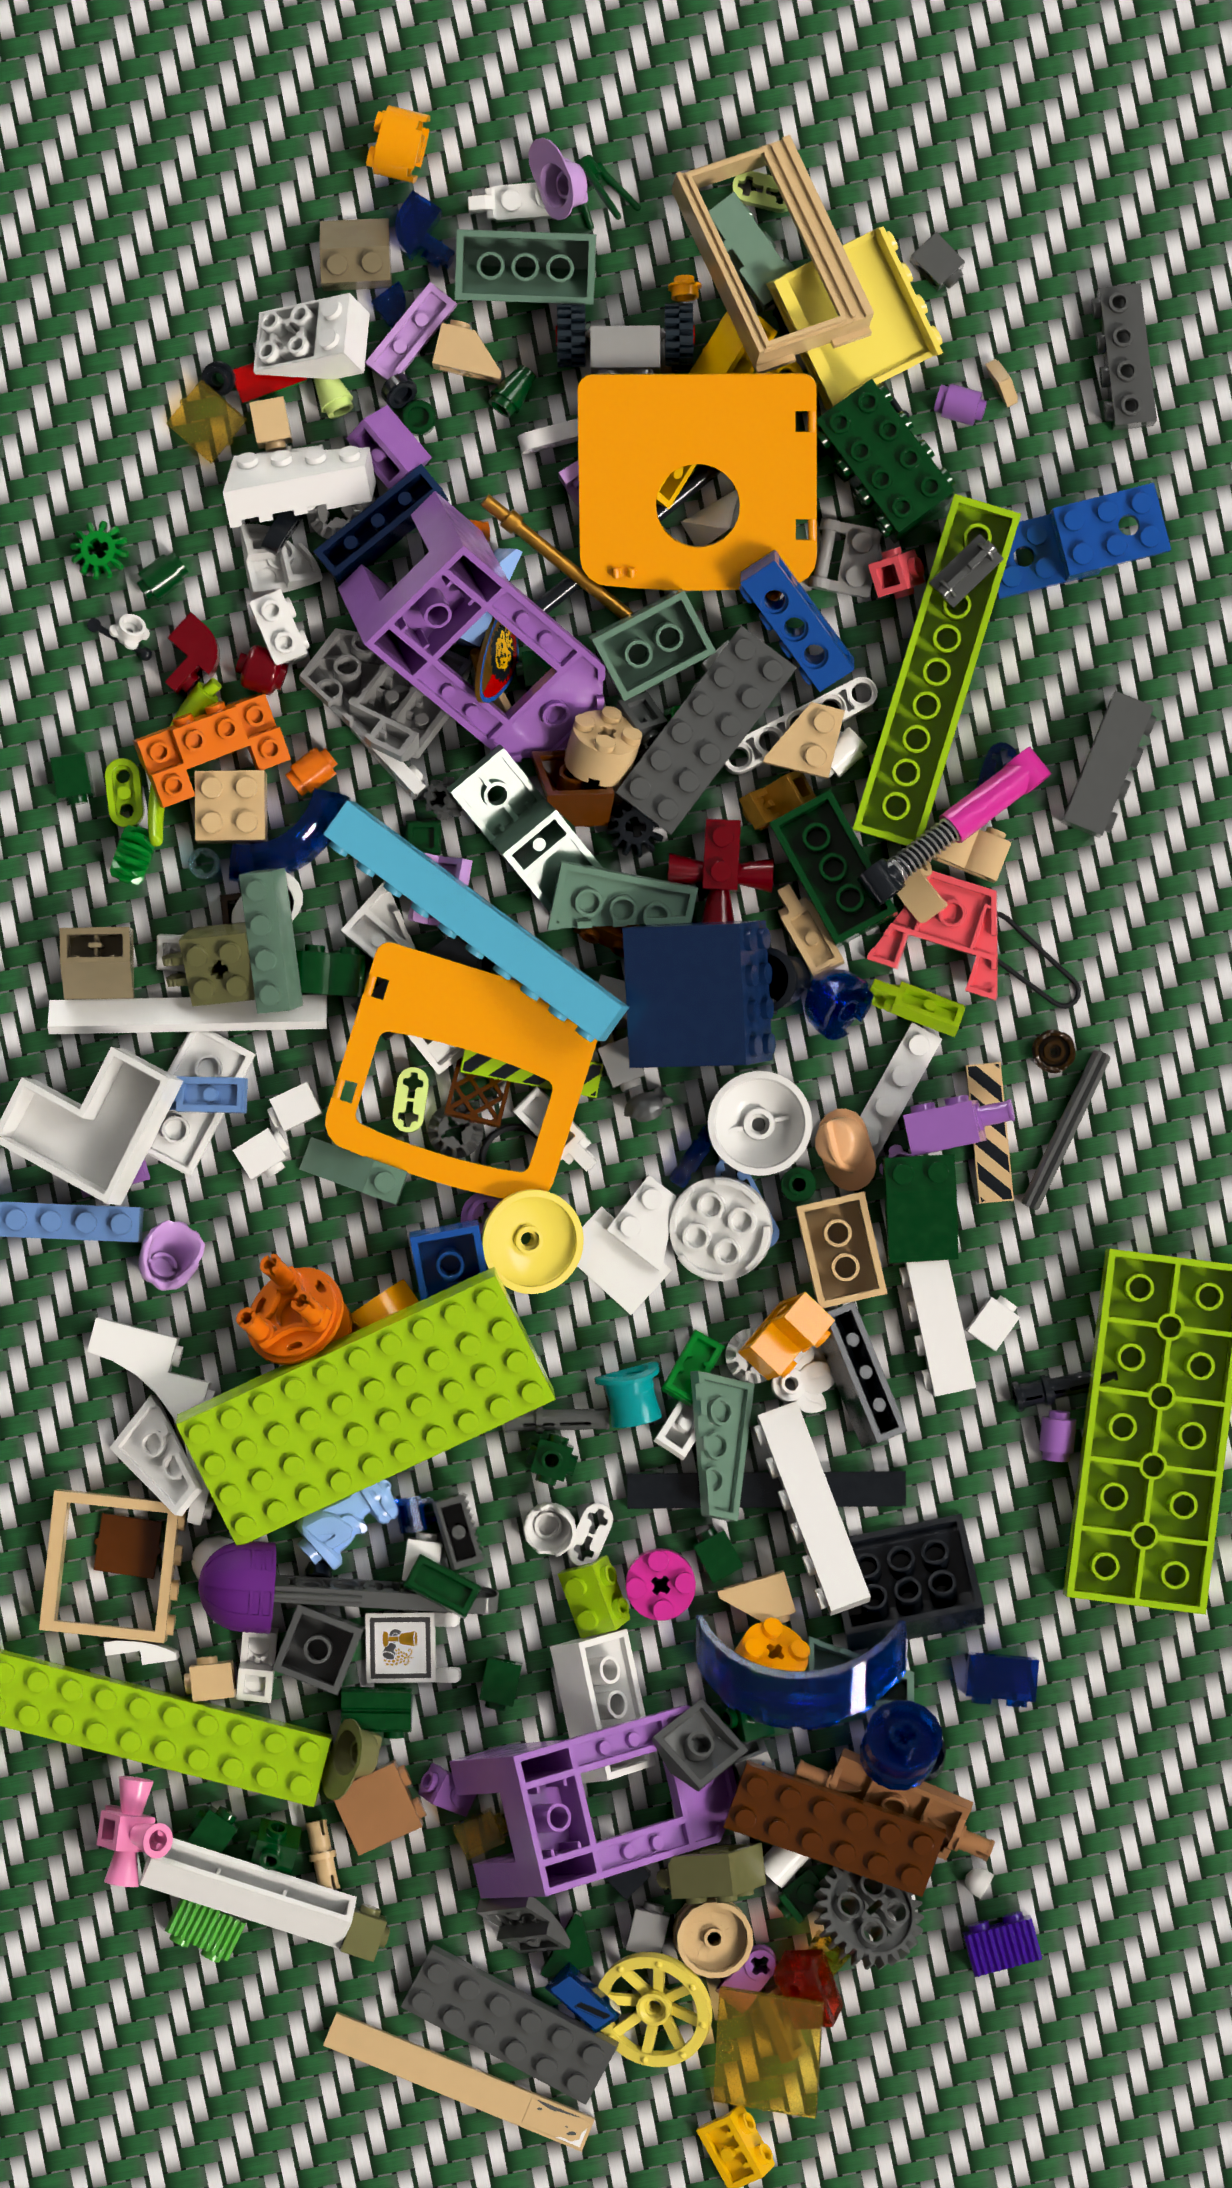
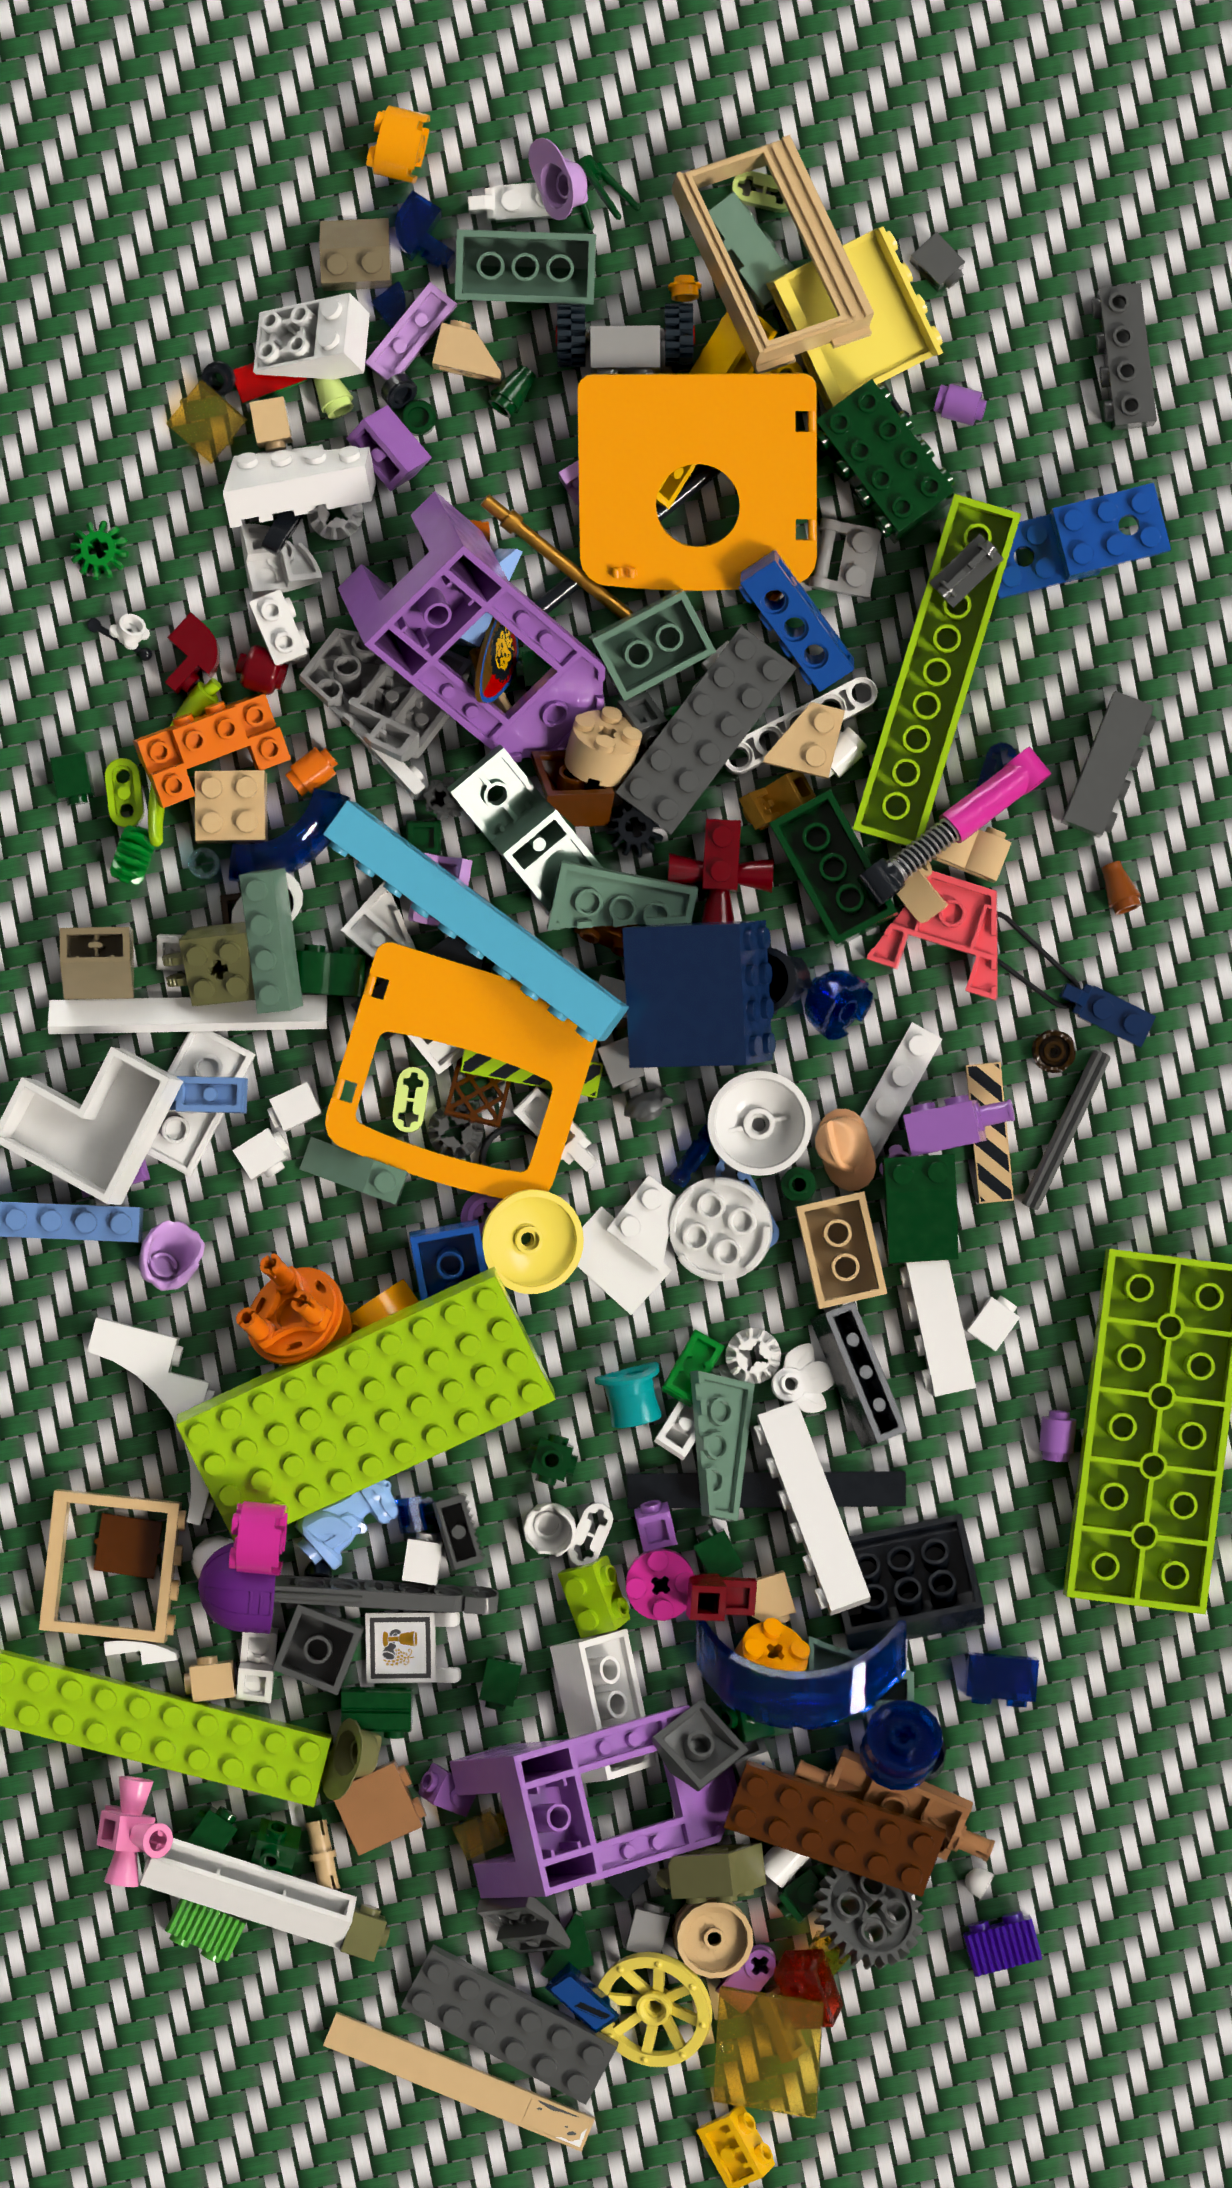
(157, 1457): white wing -> none
(162, 576): dark green brick -> none
(259, 1539): none -> dark pink brick
(377, 526): dark blue brick -> none
(442, 1586): dark green tile -> none
(549, 437): white beam -> none
(560, 1419): dark grey pin -> none
(655, 1525): none -> medium lavender bracket
(713, 521): white slope -> none
(716, 1596): none -> dark red brick
(787, 1330): light orange brick -> none
(808, 933): tan hinge -> none
(897, 573): coral brick -> none
(918, 1006): lime hinge -> none
(1002, 382): tan tile -> none
(1048, 1389): black pin -> none
(1109, 1013): none -> dark blue hinge
(1120, 889): none -> dark orange cone

